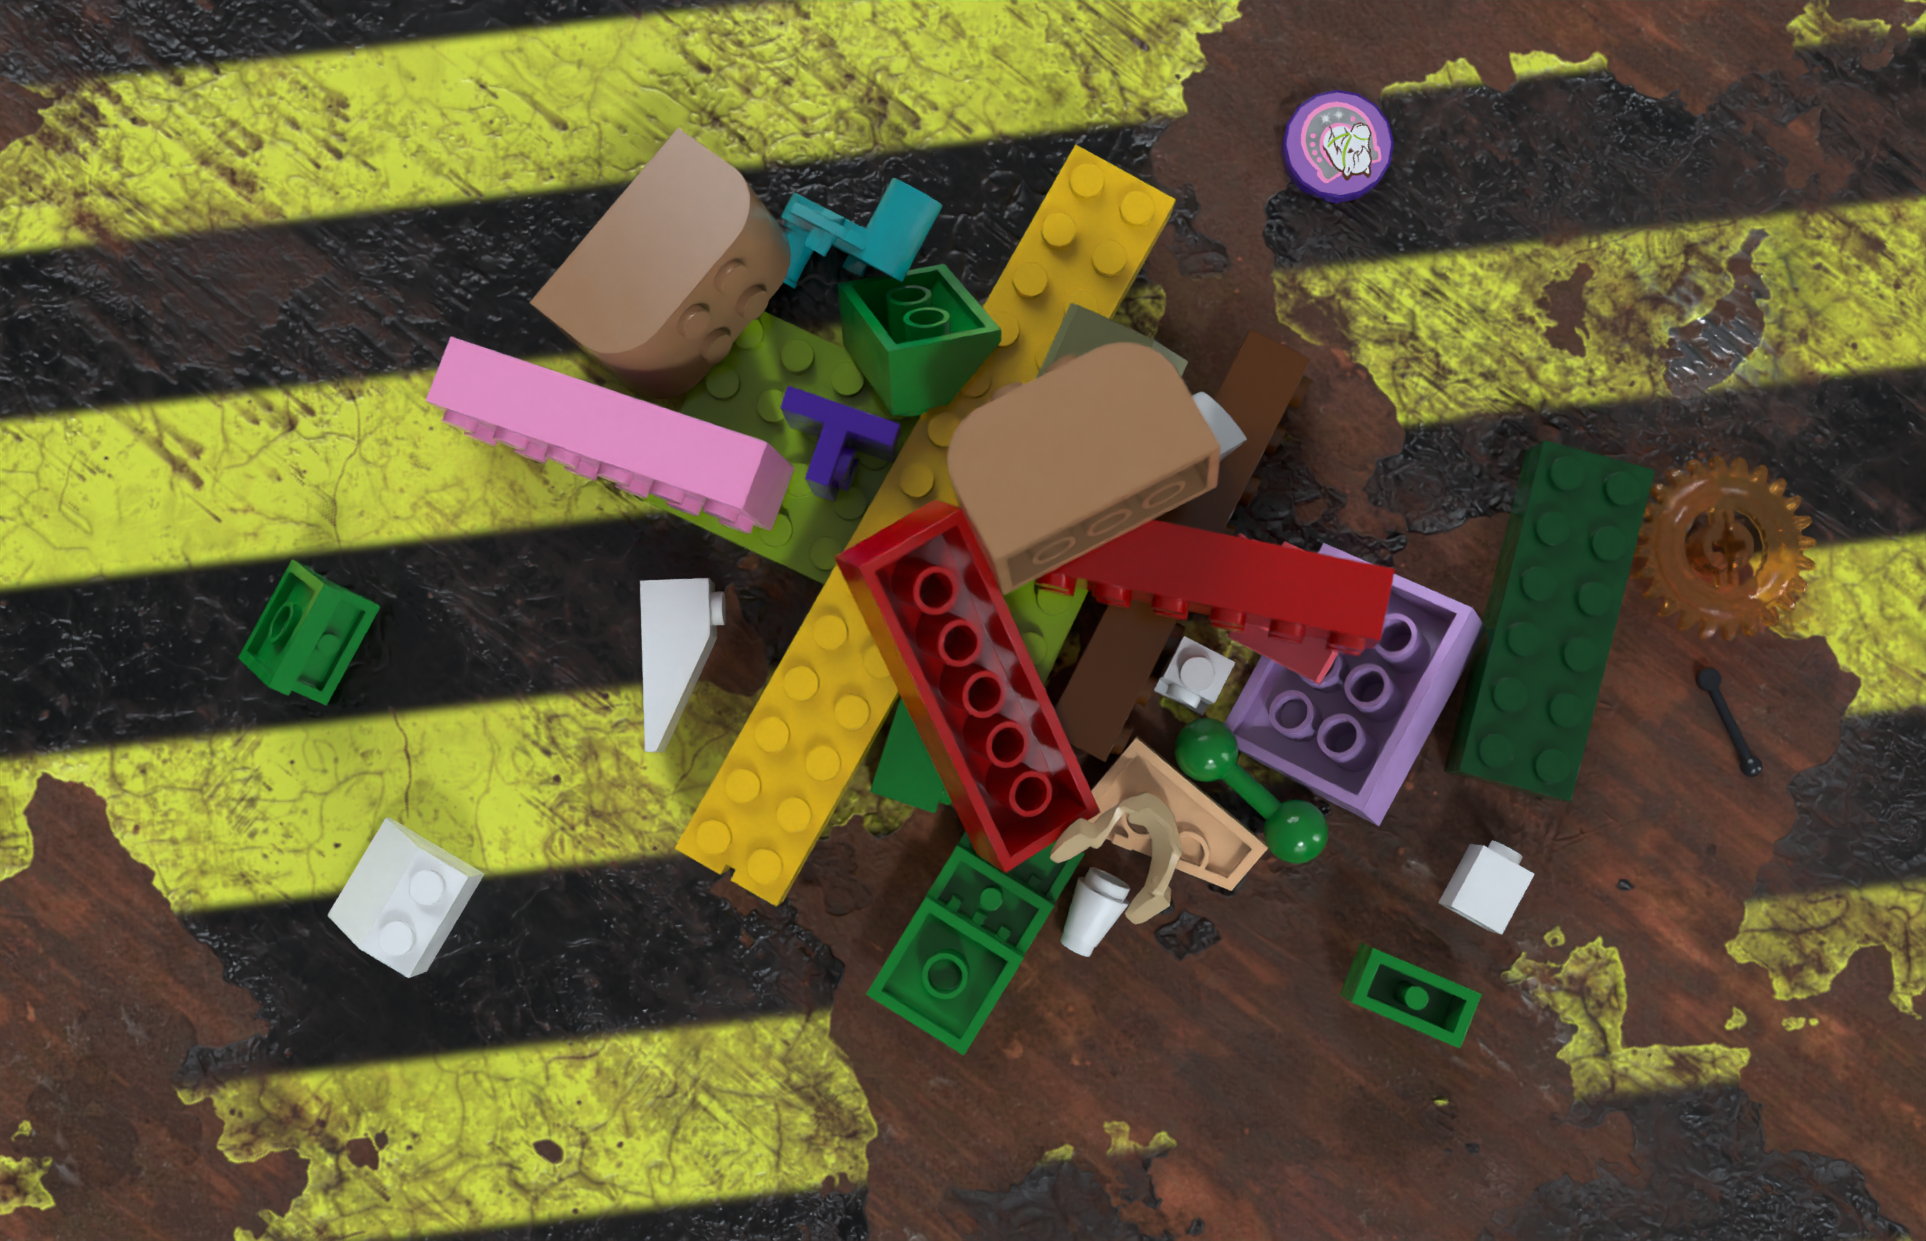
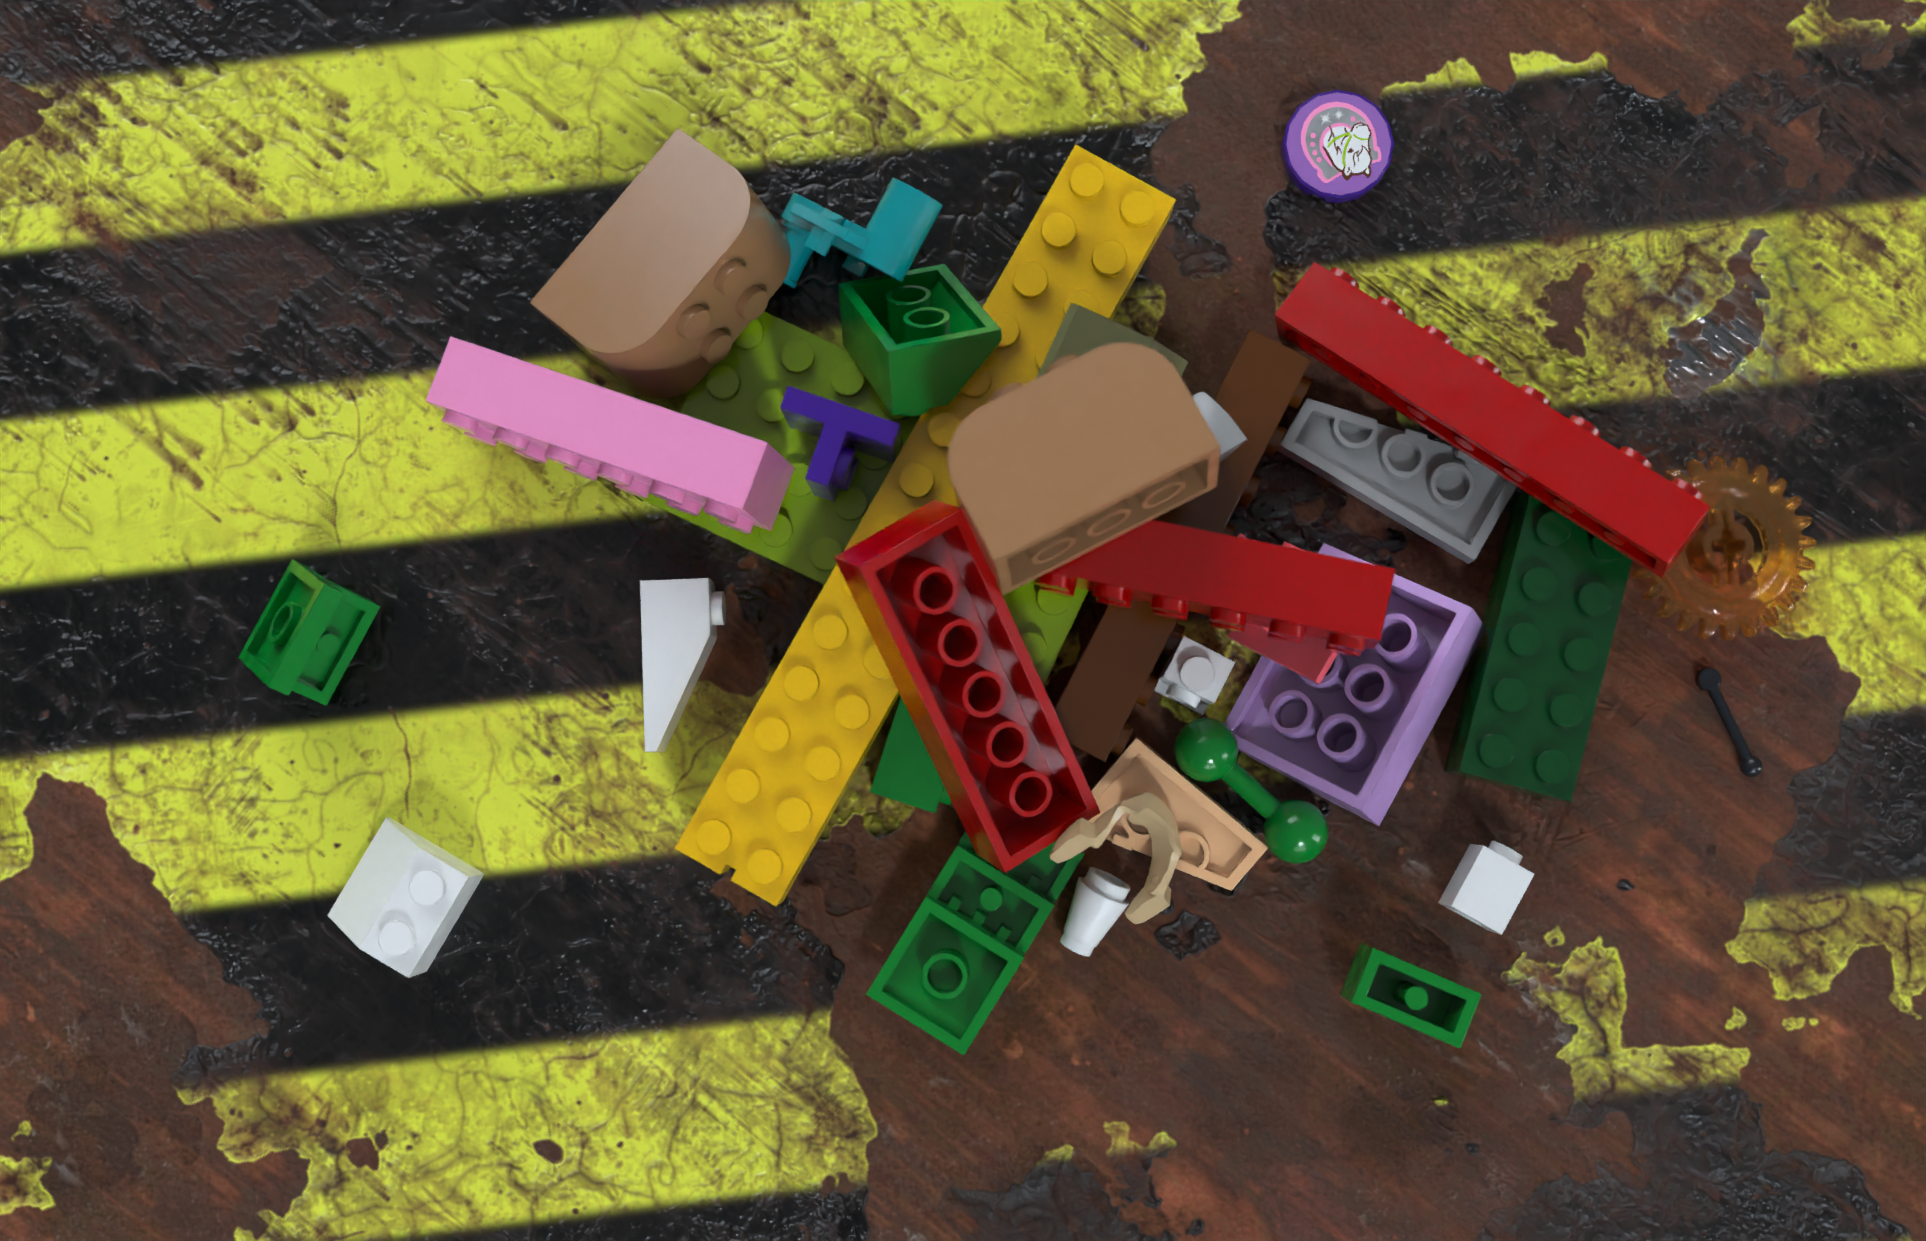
(1401, 475): none -> light grey wing
(1491, 419): none -> red brick

